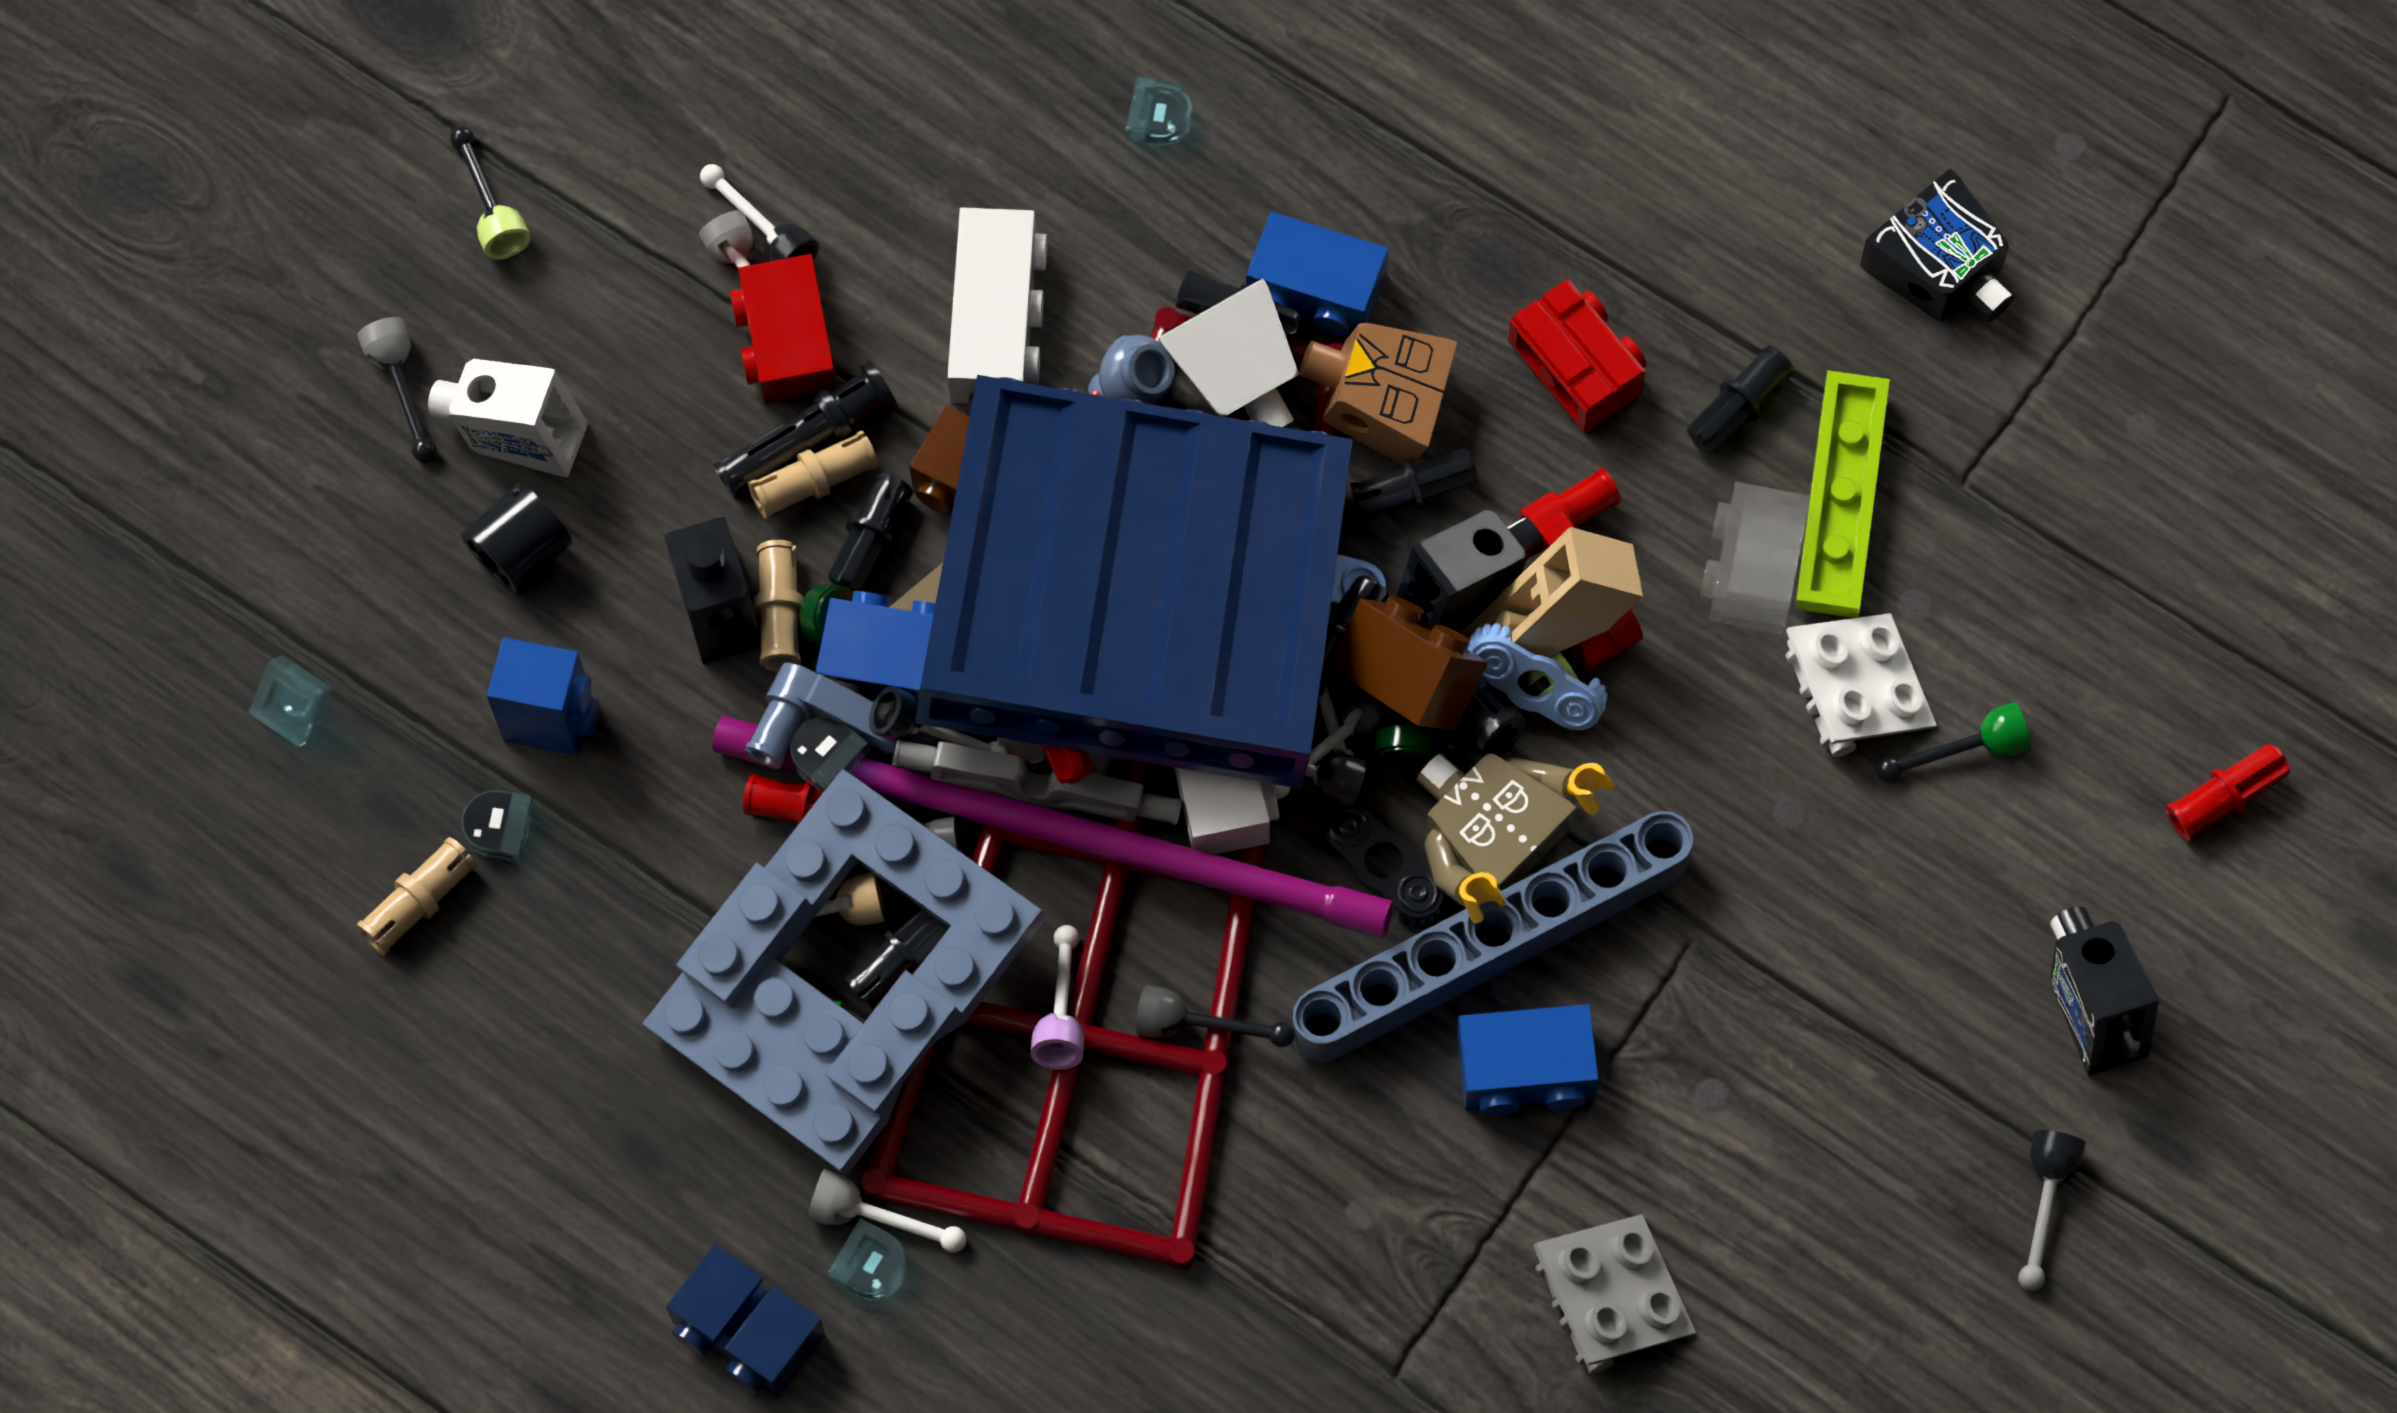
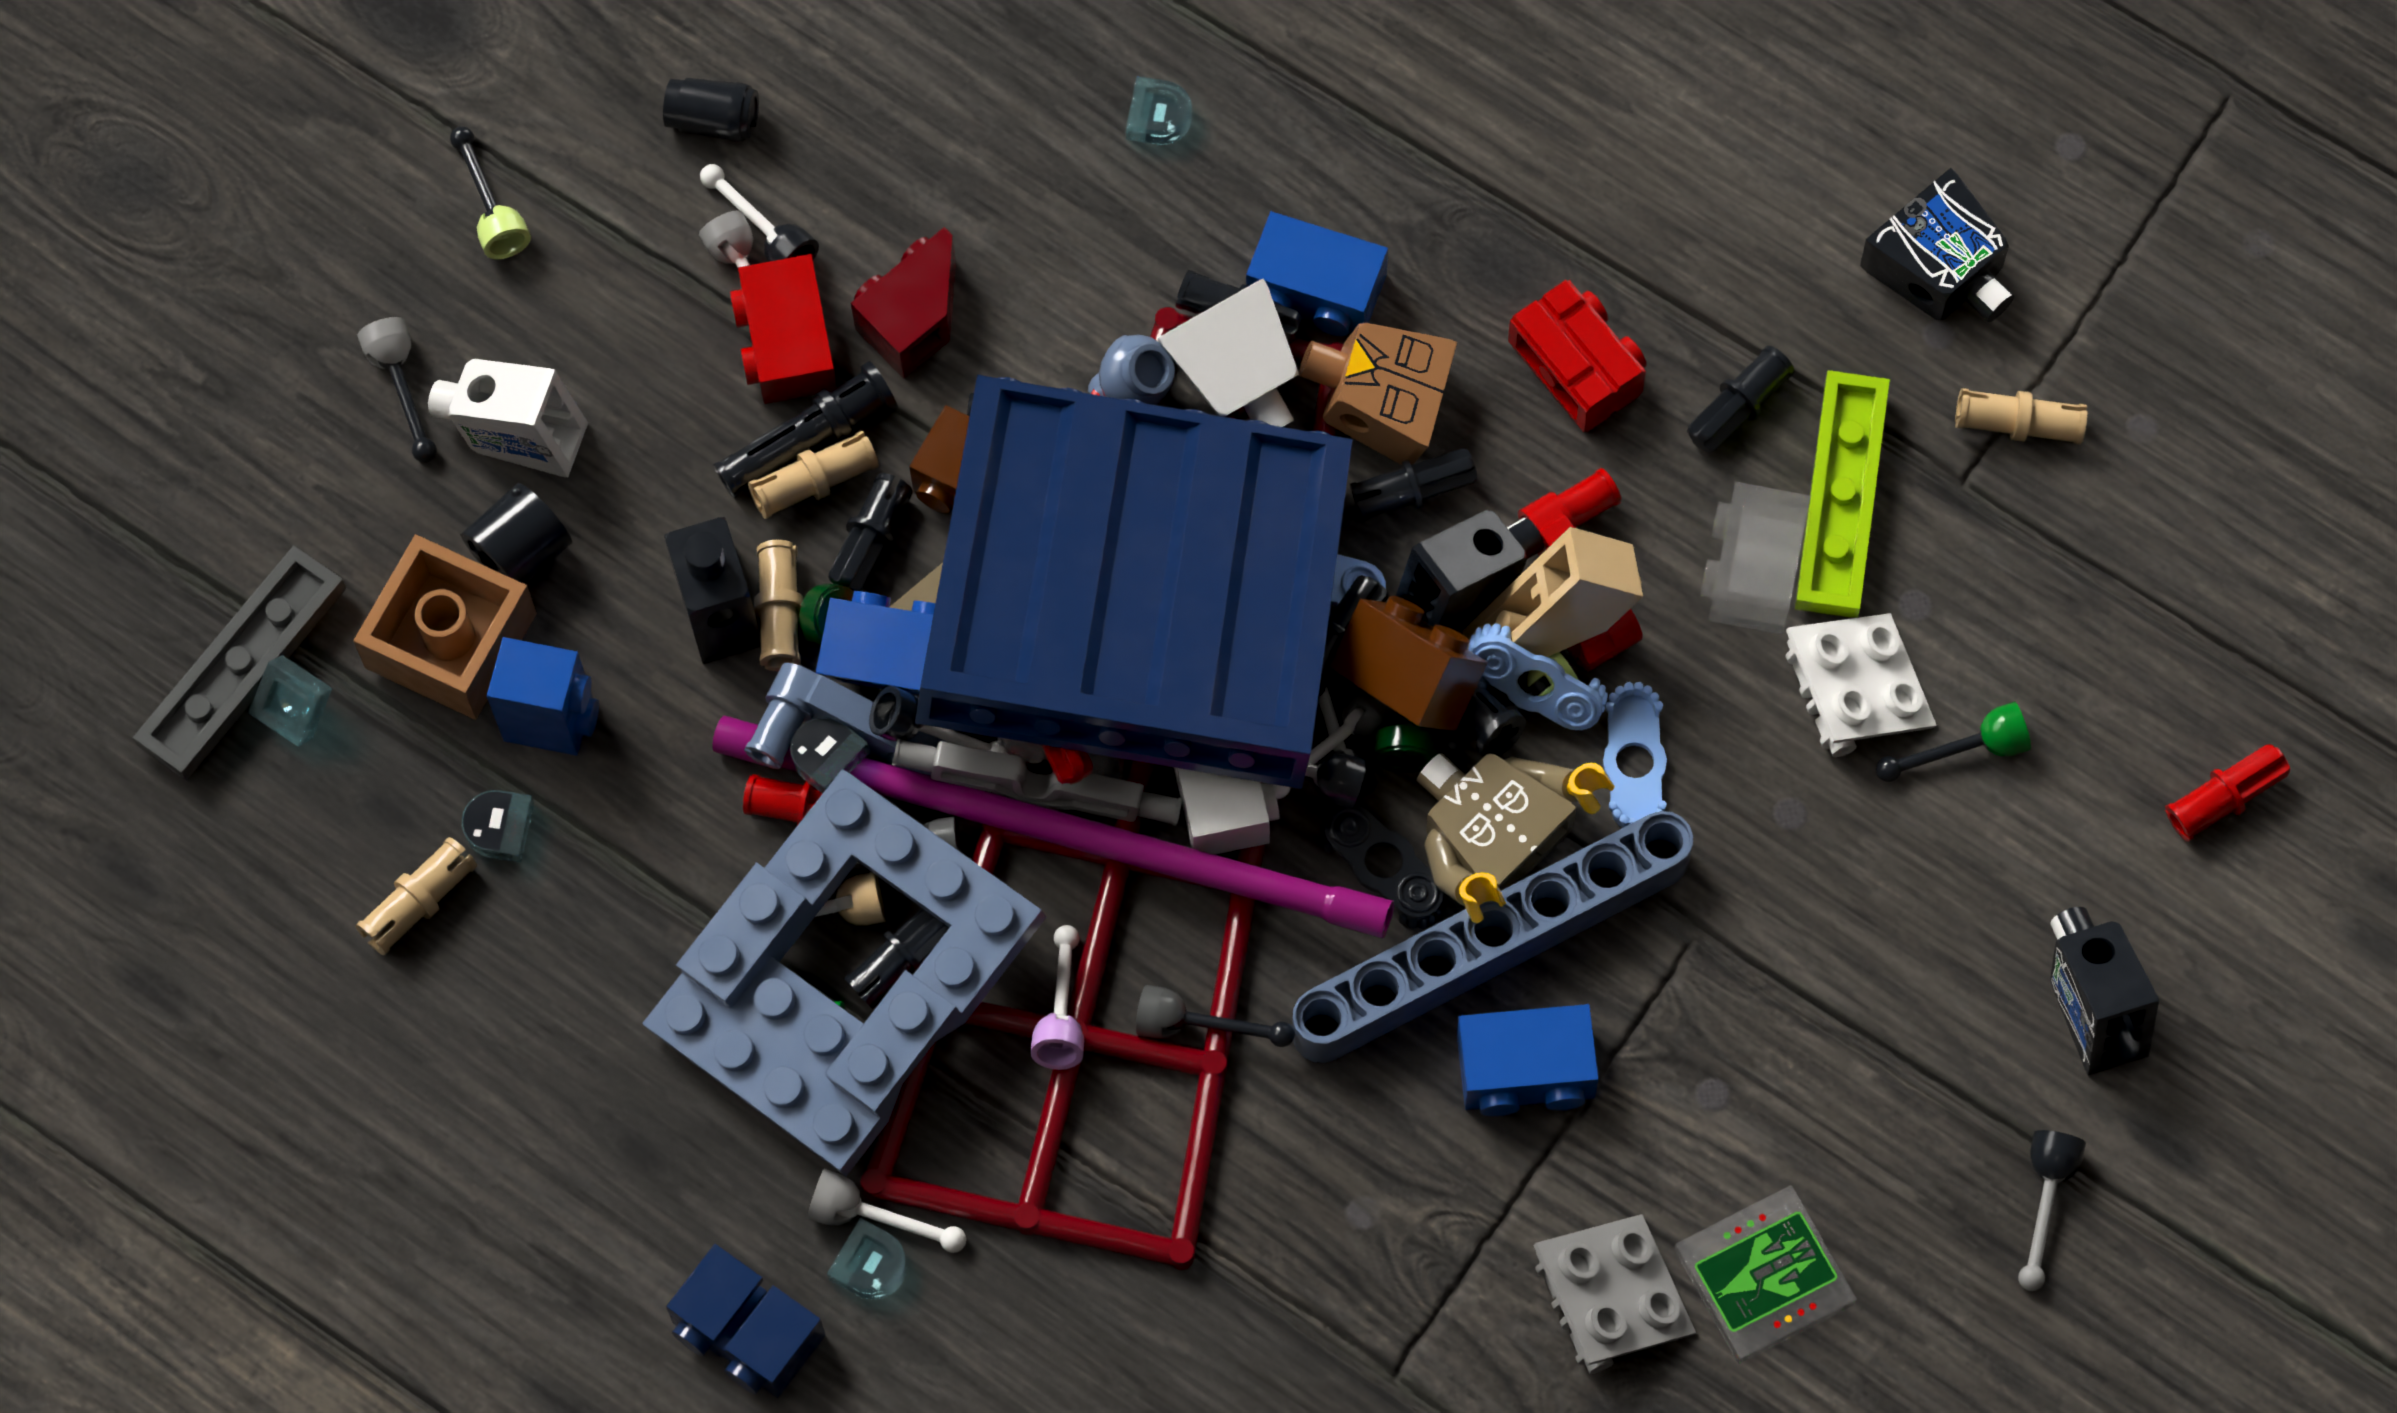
(232, 666): none -> dark grey plate
(443, 625): none -> medium nougat brick
(711, 108): none -> black piece
(911, 306): none -> dark red slope
(995, 299): white brick -> none
(1634, 722): none -> light blue piece
(1765, 1274): none -> tile
(2021, 416): none -> tan pin

